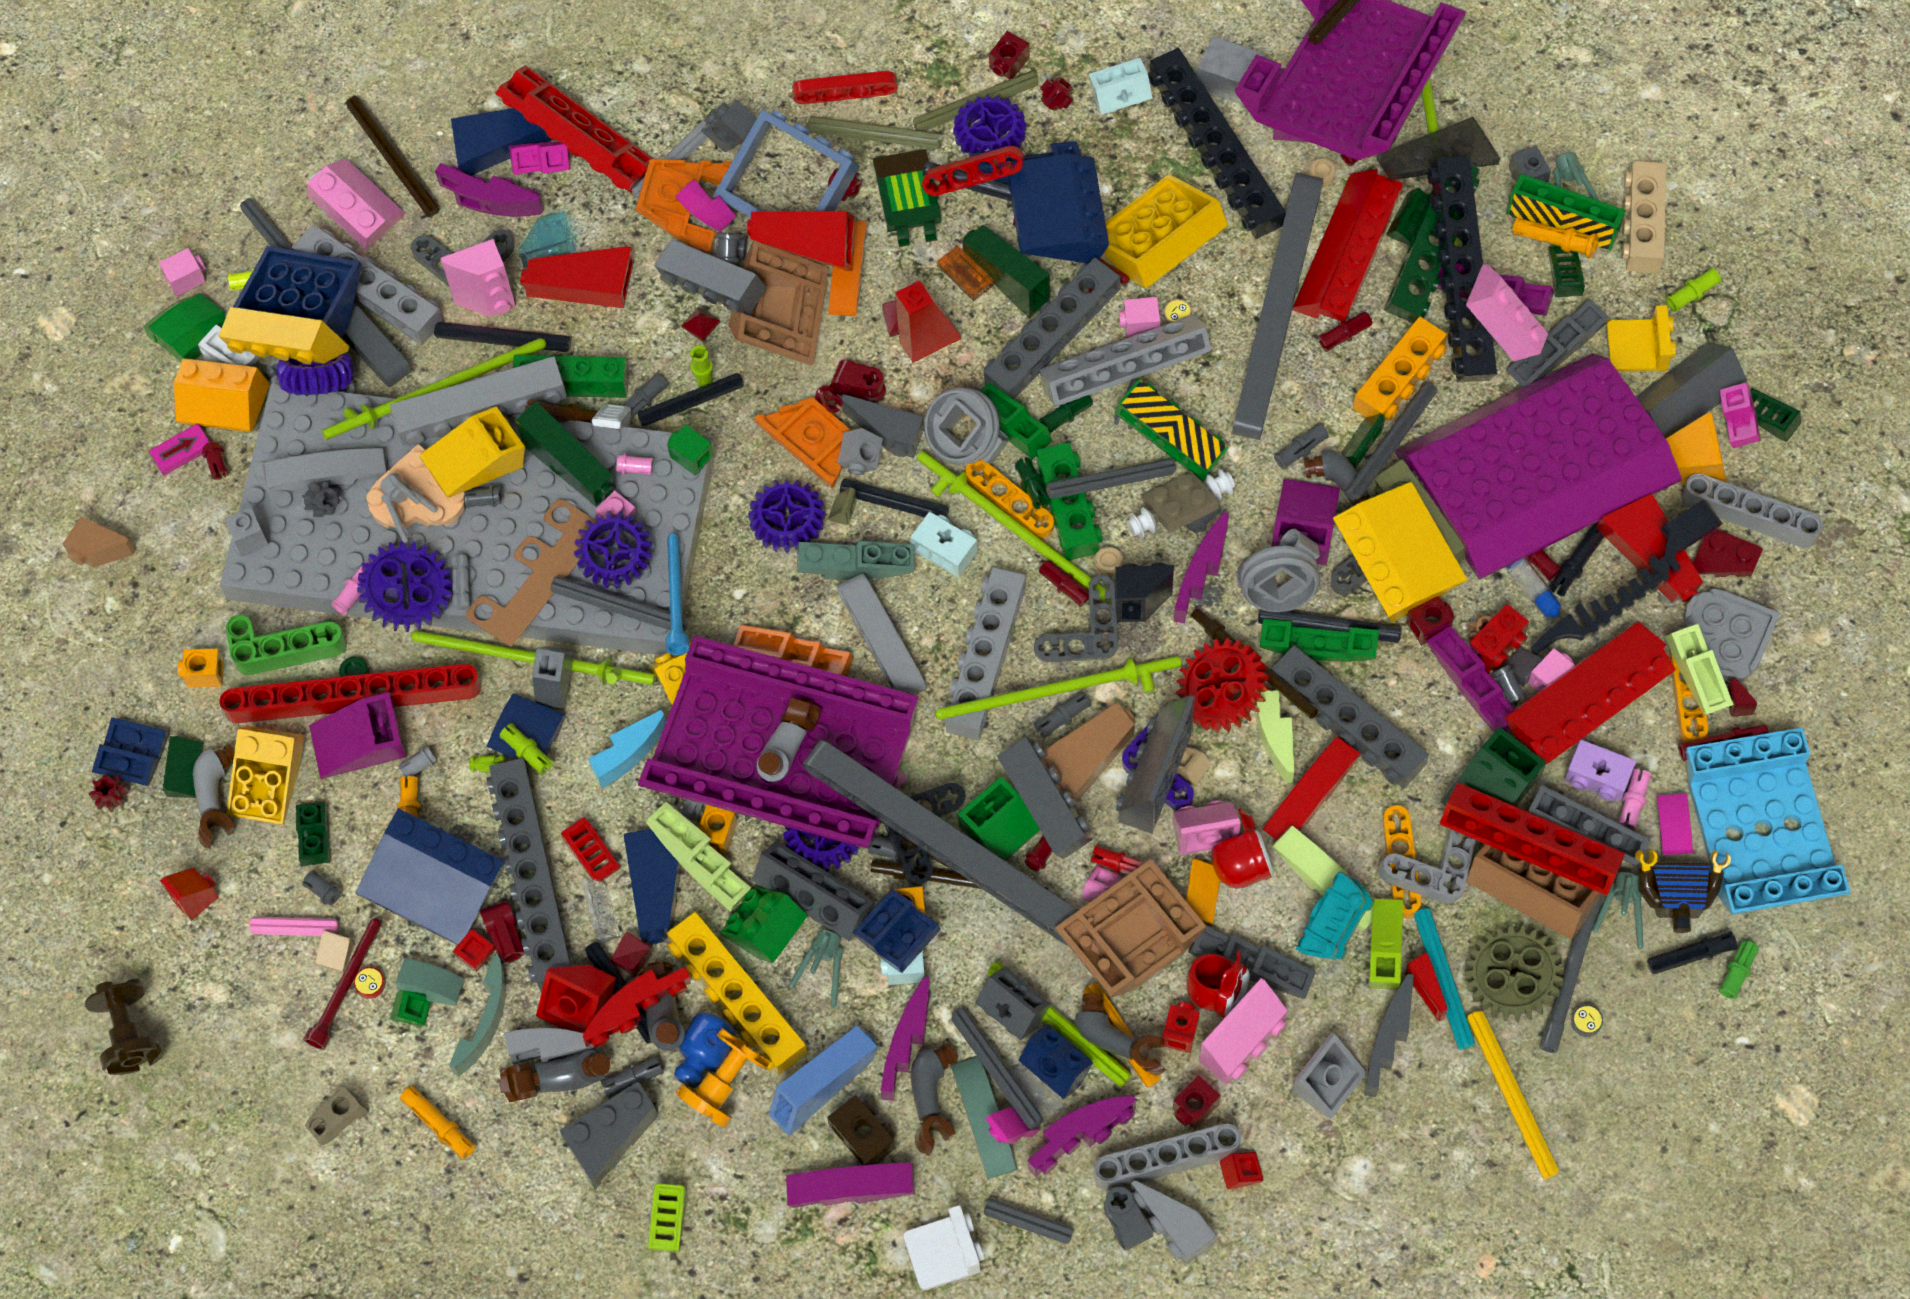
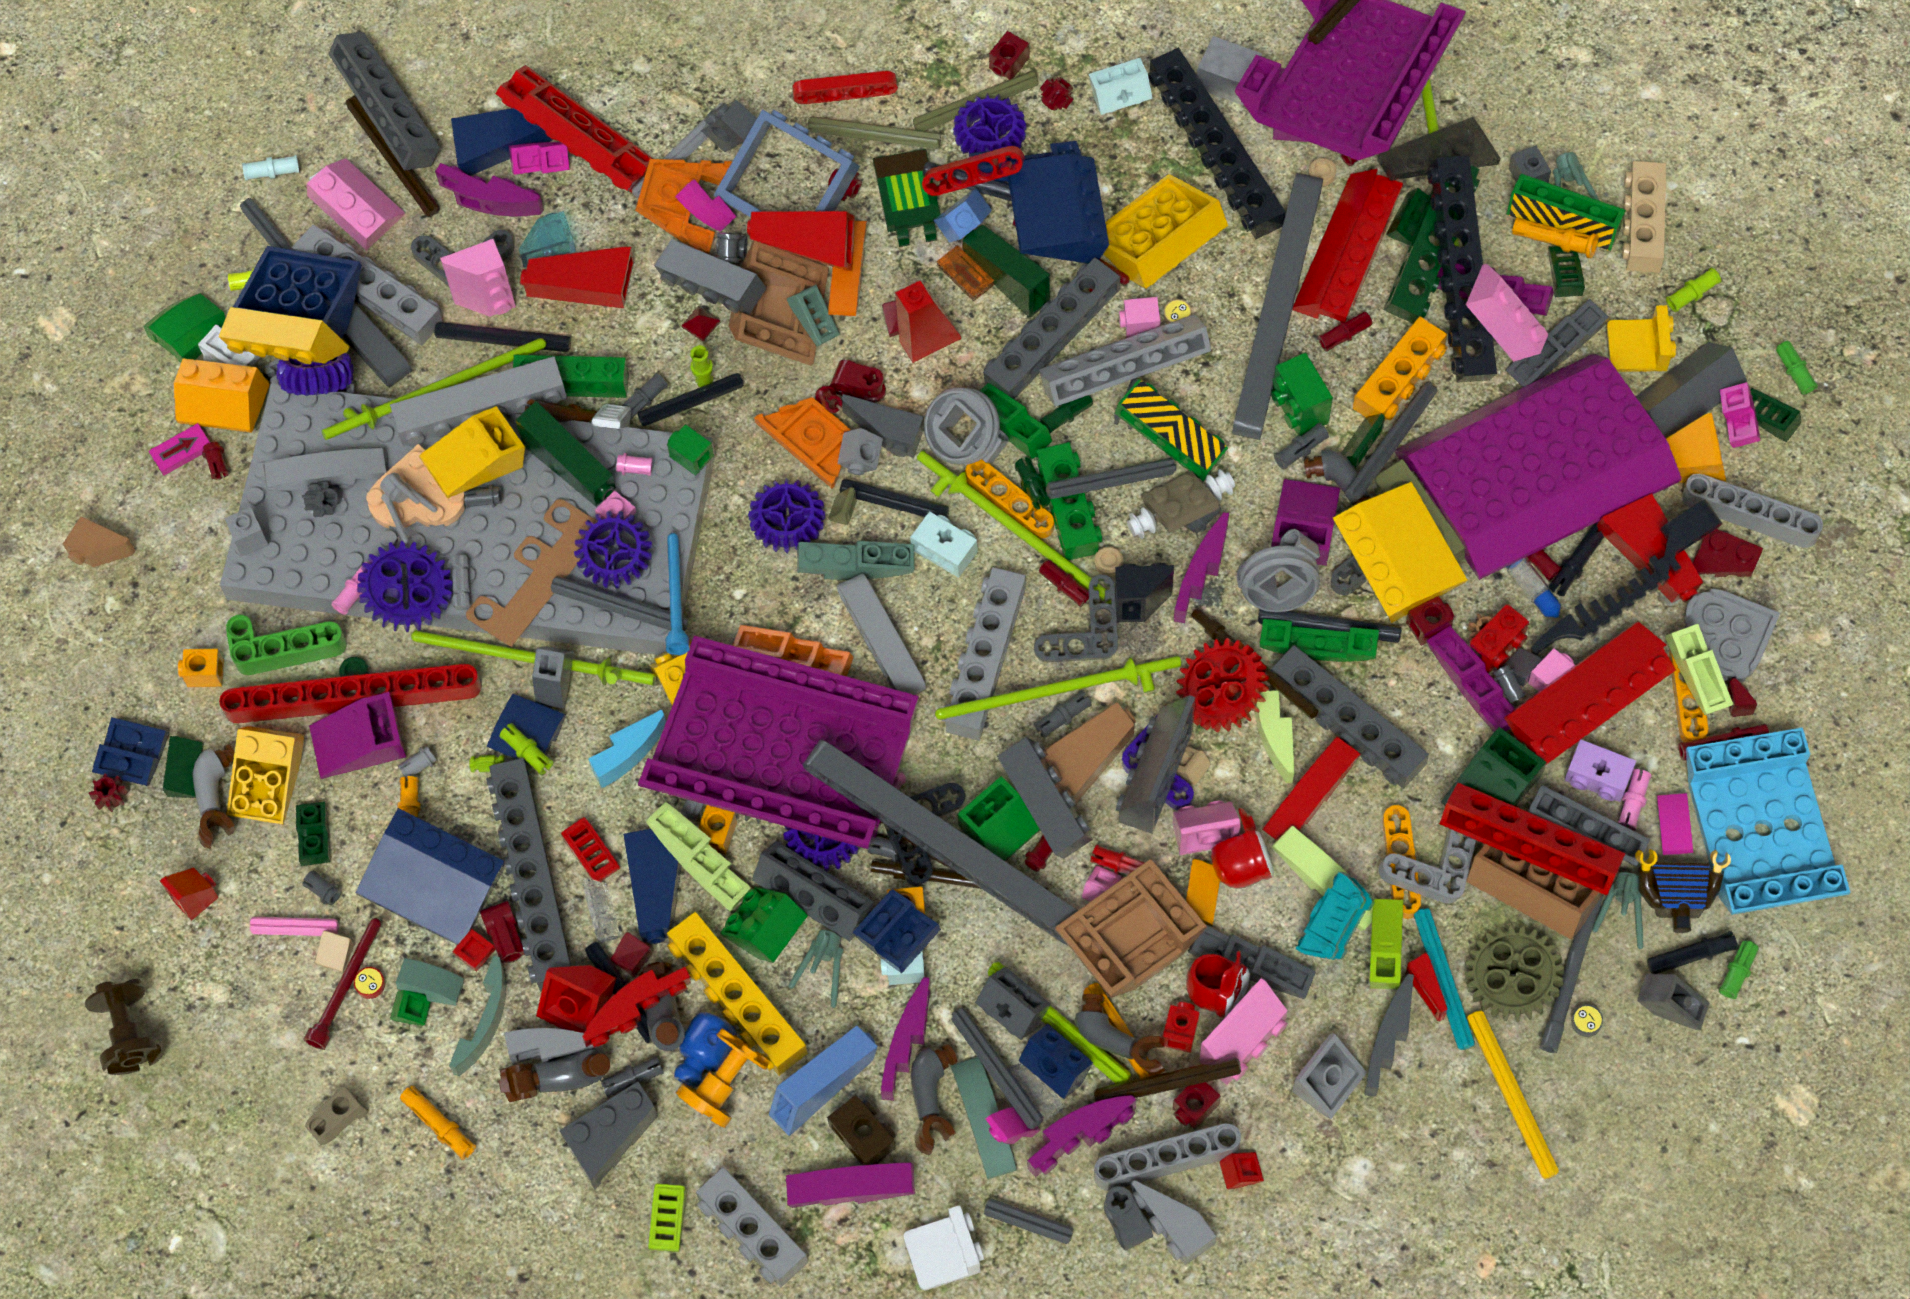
(183, 271): bright pink brick -> none
(270, 167): none -> light aqua pin
(384, 100): none -> dark grey brick
(723, 1189): none -> light grey brick
(784, 743): piece -> none
(802, 312): none -> sand green slope
(963, 216): none -> medium blue slope
(1171, 1080): none -> dark brown axle
(1301, 394): none -> green brick
(1673, 1000): none -> flat silver slope
(1796, 368): none -> bright green axle

